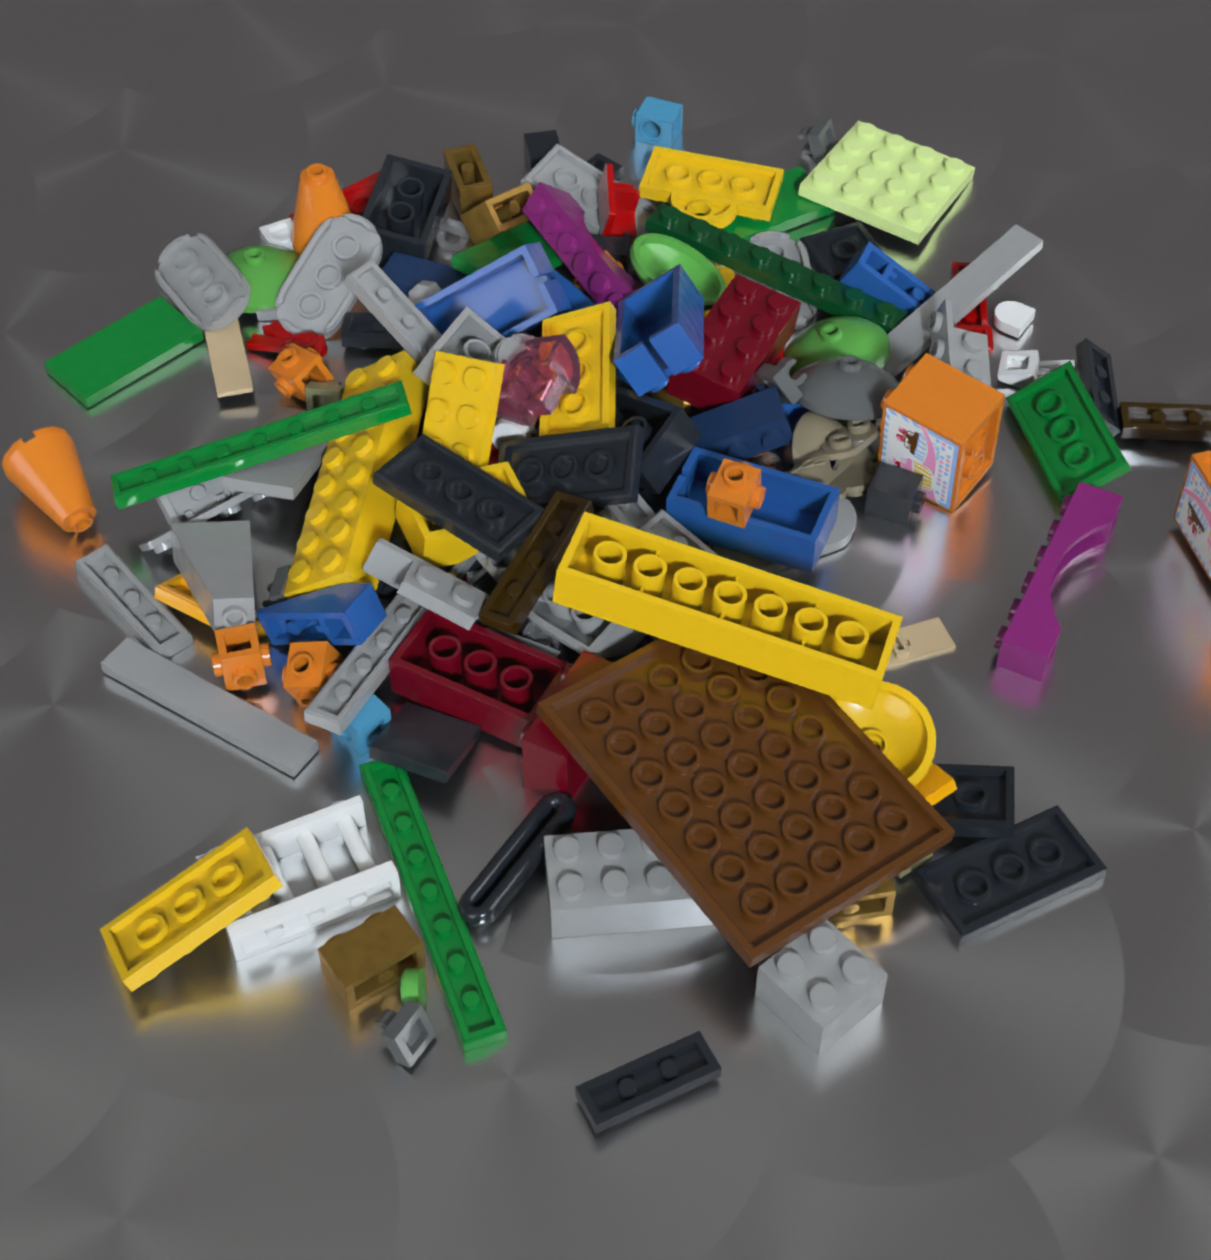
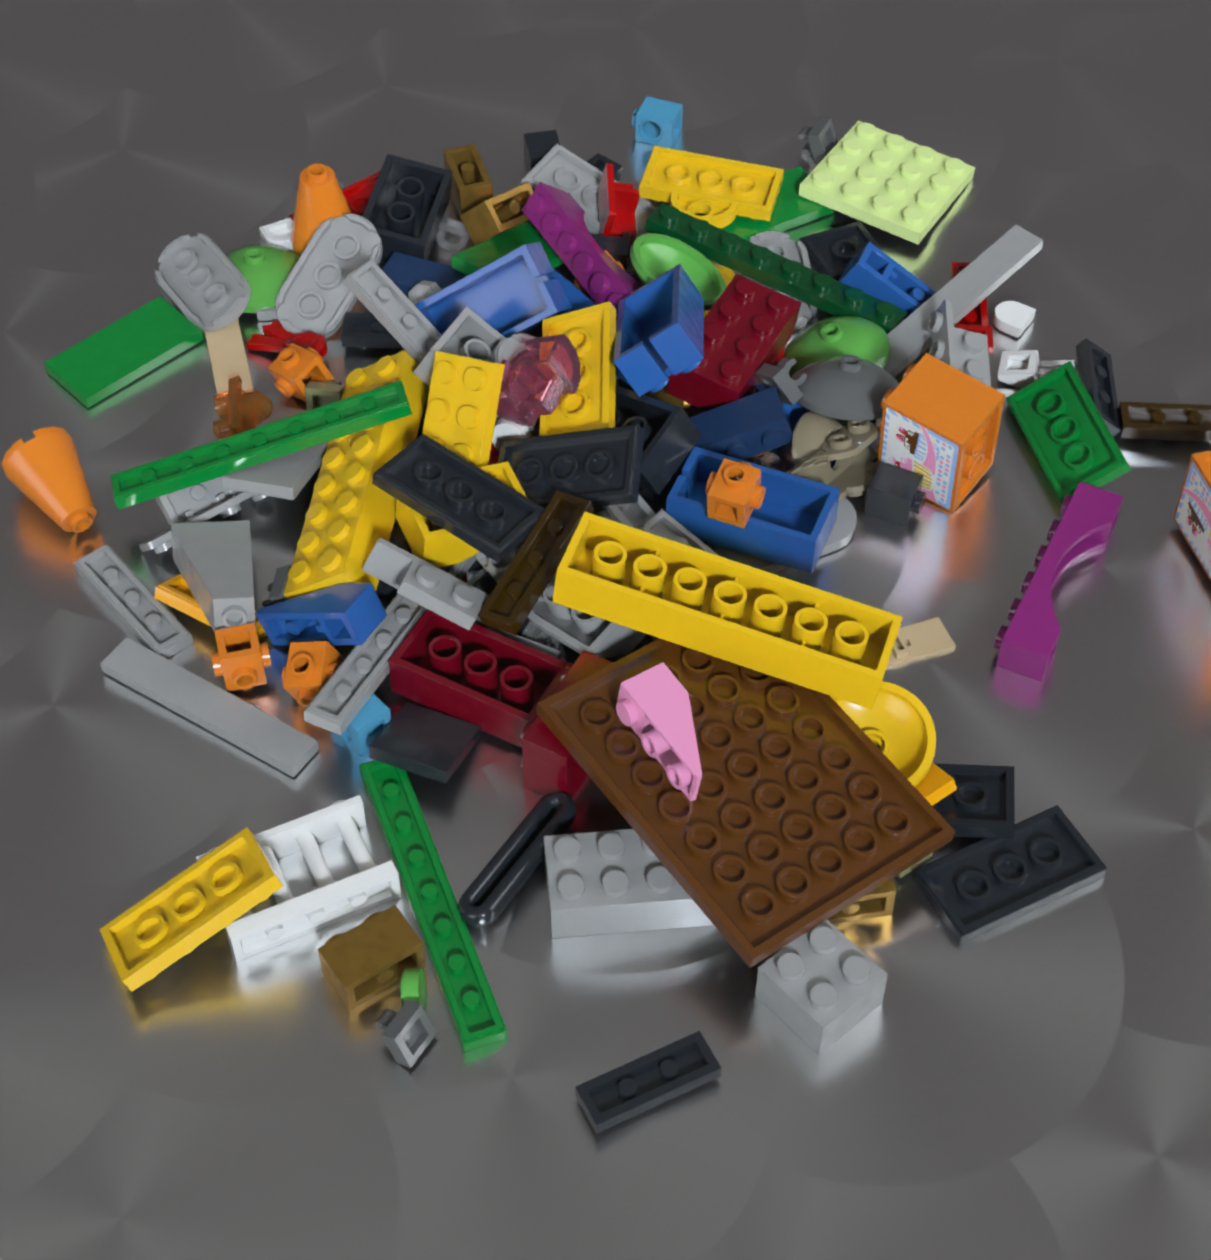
(239, 409): none -> clear orange hips
(662, 718): none -> bright pink slope

